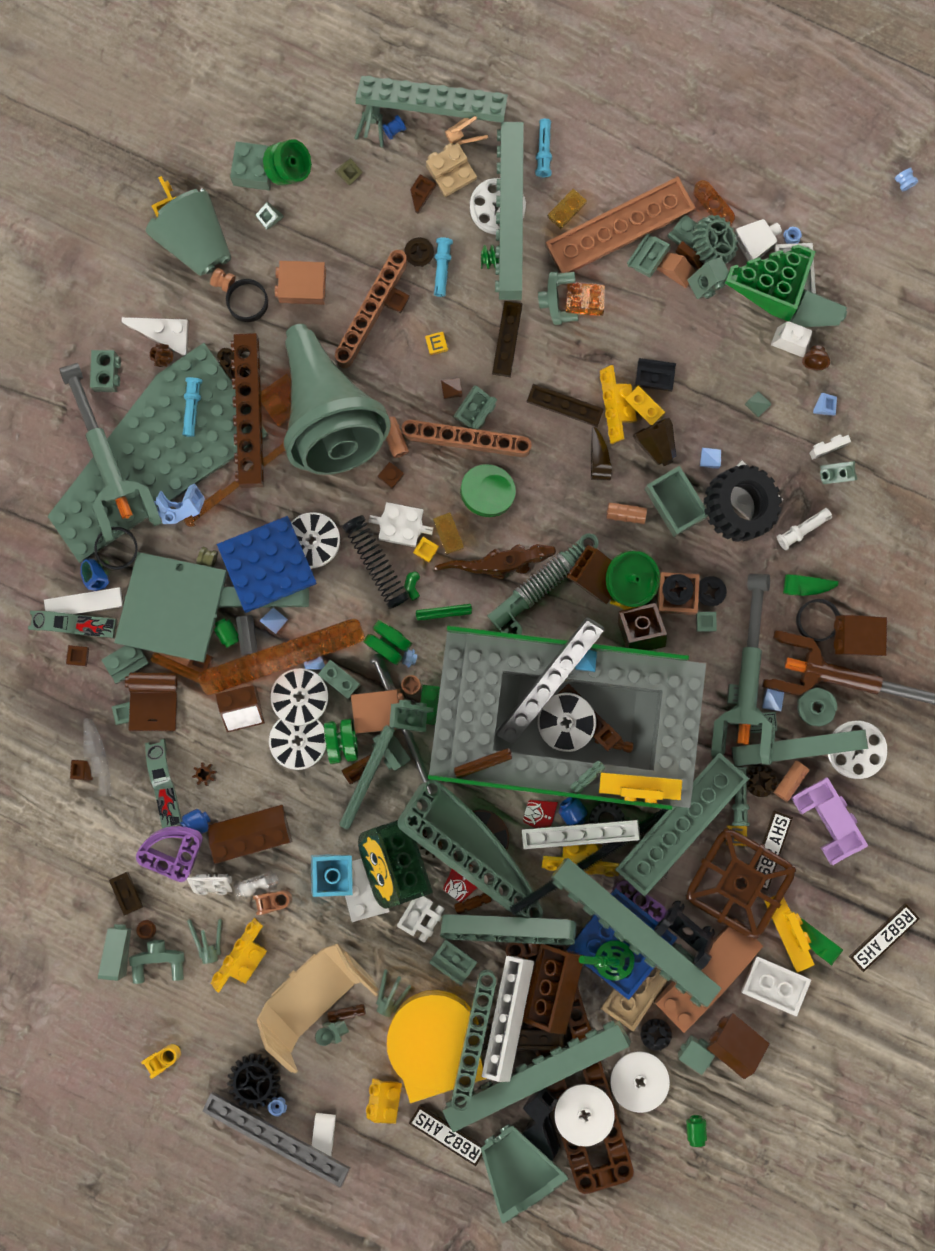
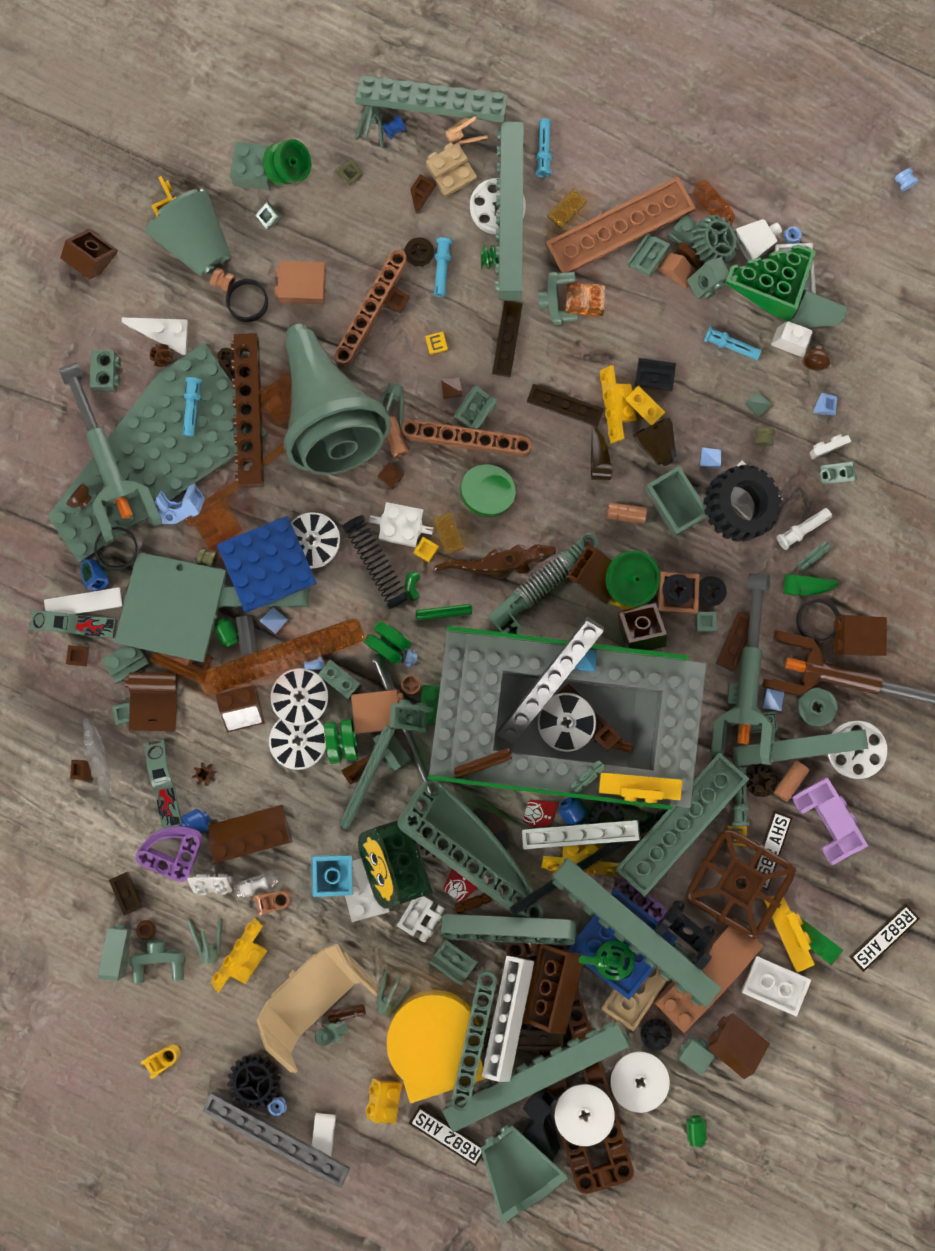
(79, 497): none -> reddish brown piece
(88, 253): none -> reddish brown slope
(216, 522): none -> clear orange plate
(393, 394): none -> sand green plant
(723, 339): none -> medium azure pin
(734, 642): none -> reddish brown tile
(764, 436): none -> olive wheel
(813, 556): none -> sand green axle

